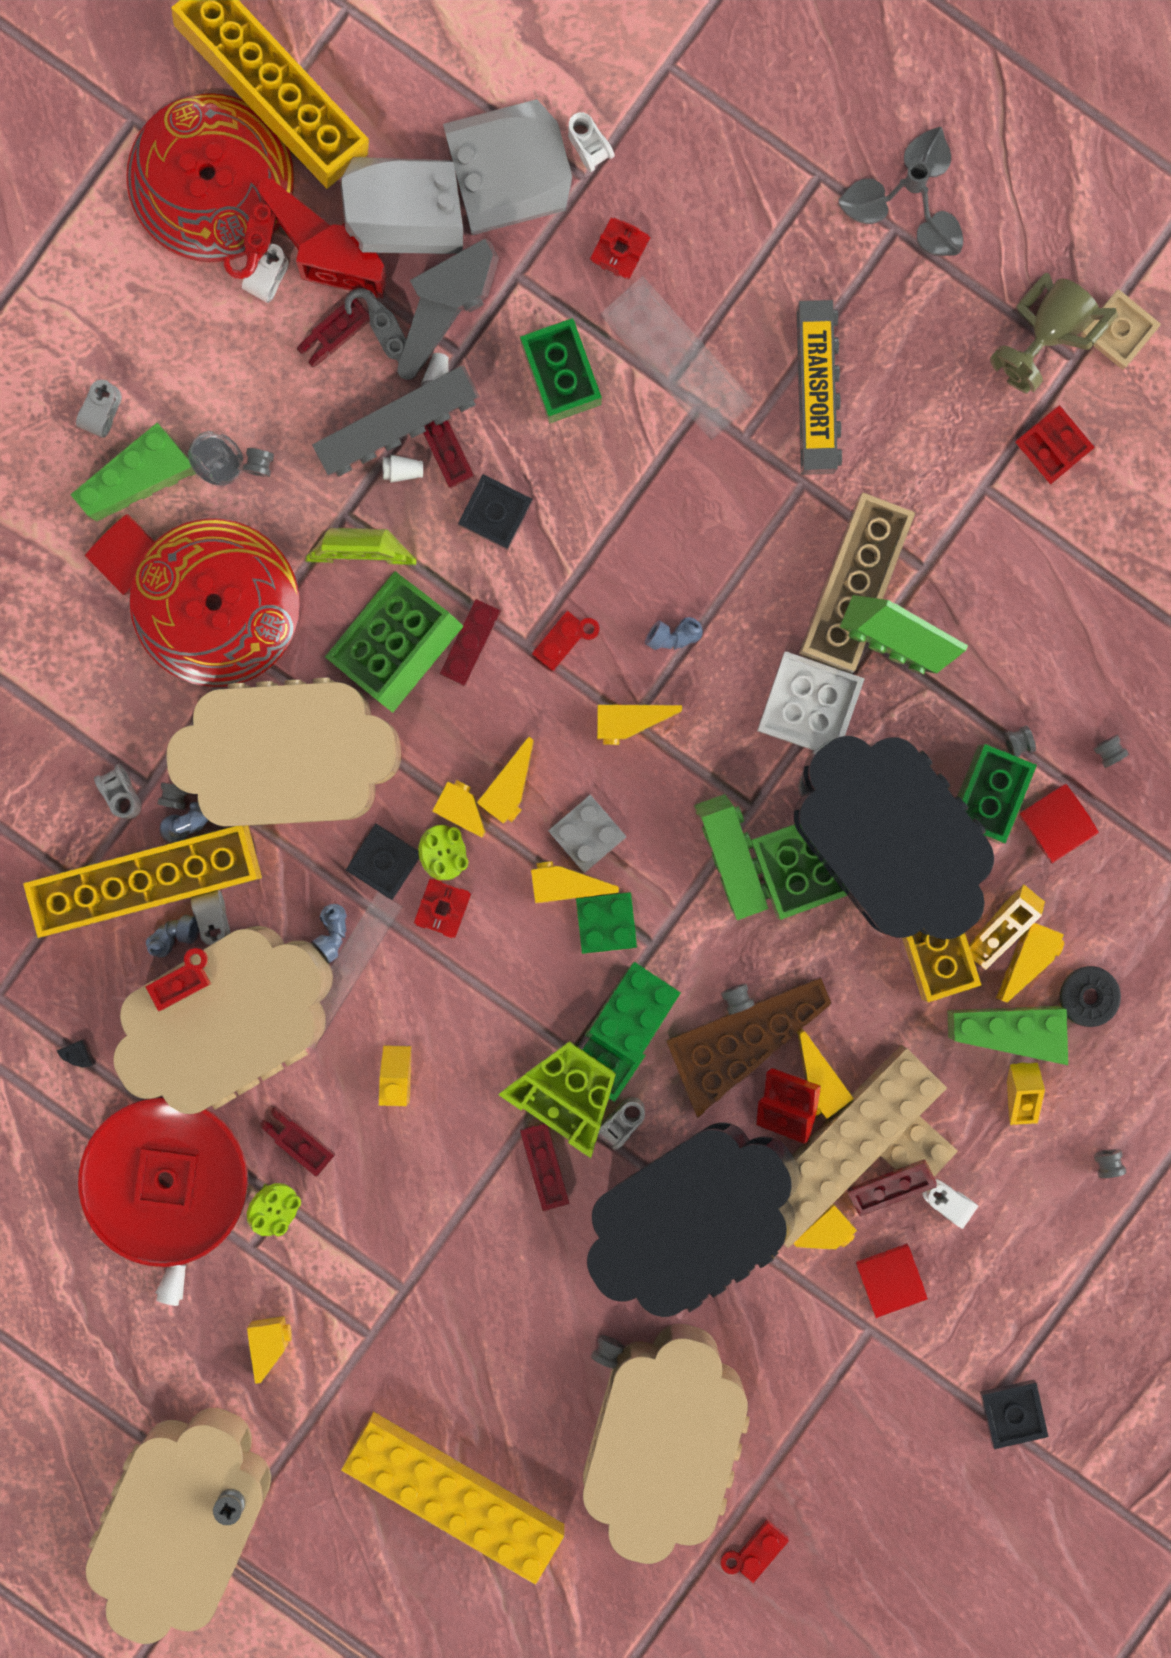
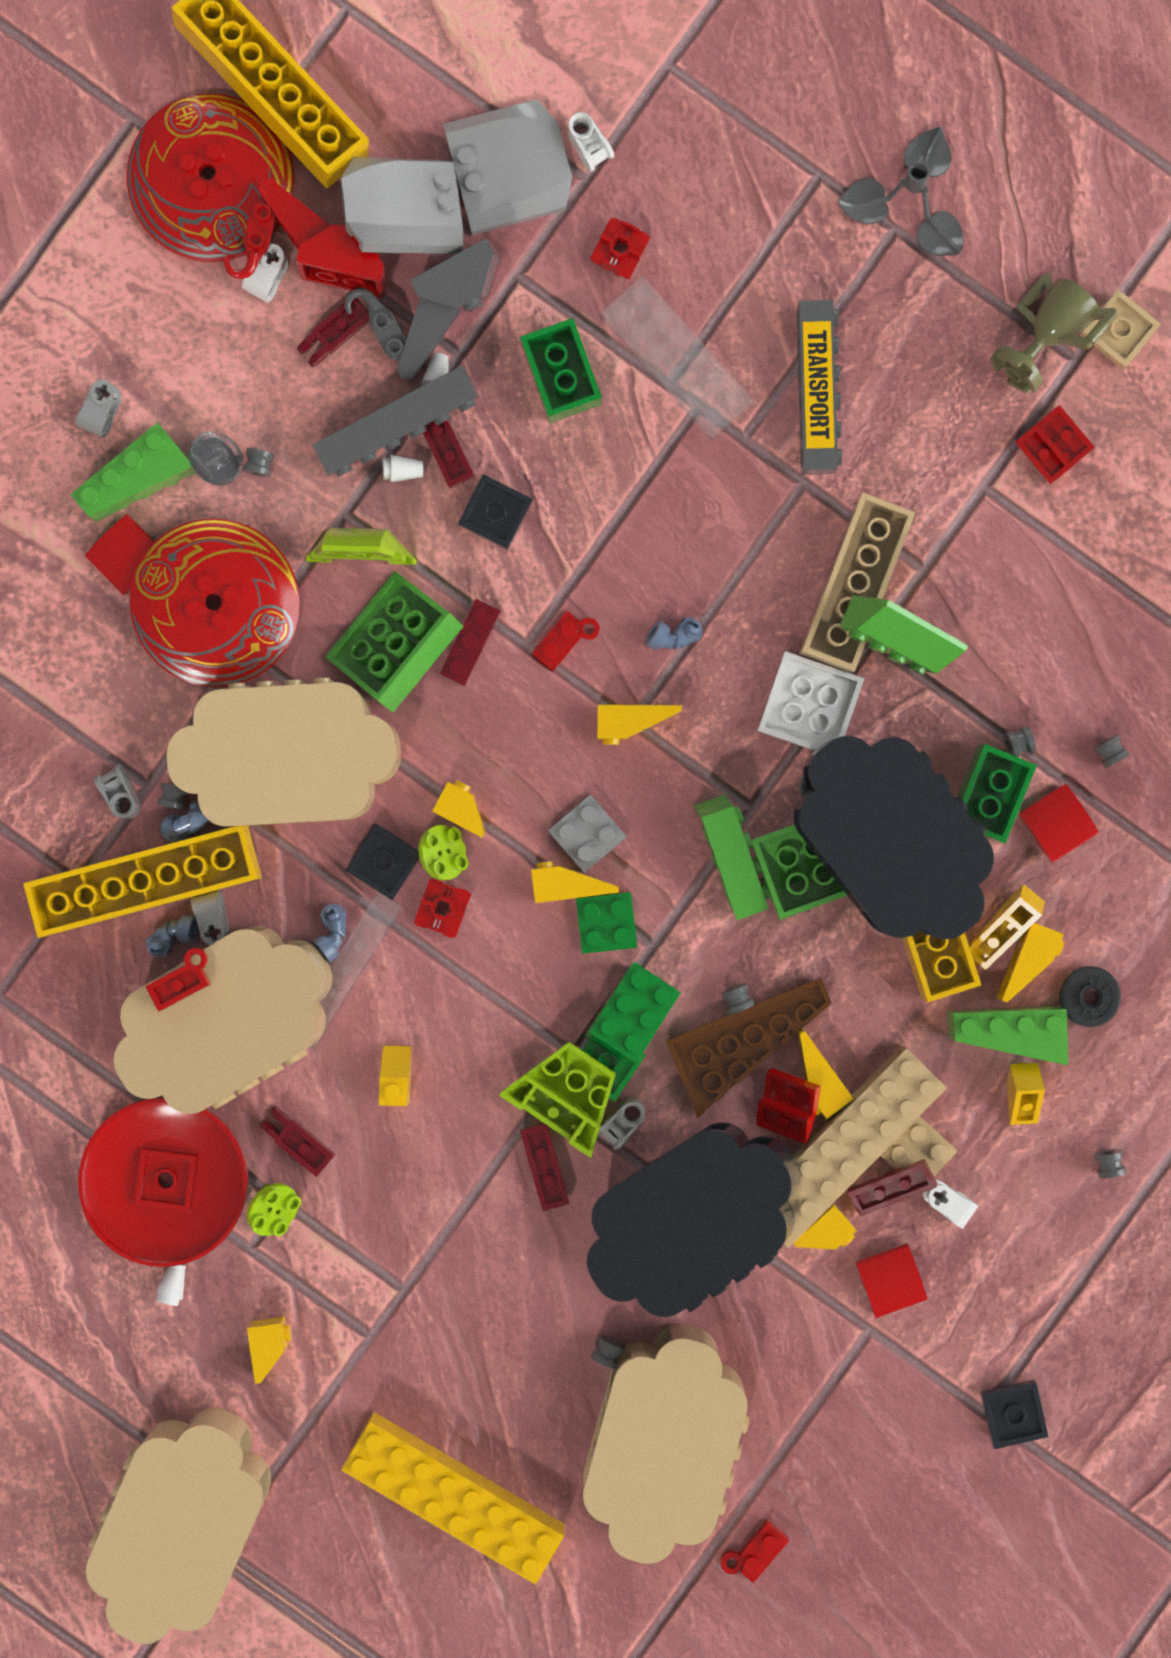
(77, 1054): black tile -> none
(233, 1501): dark grey wheel -> none
(508, 788): yellow slope -> none

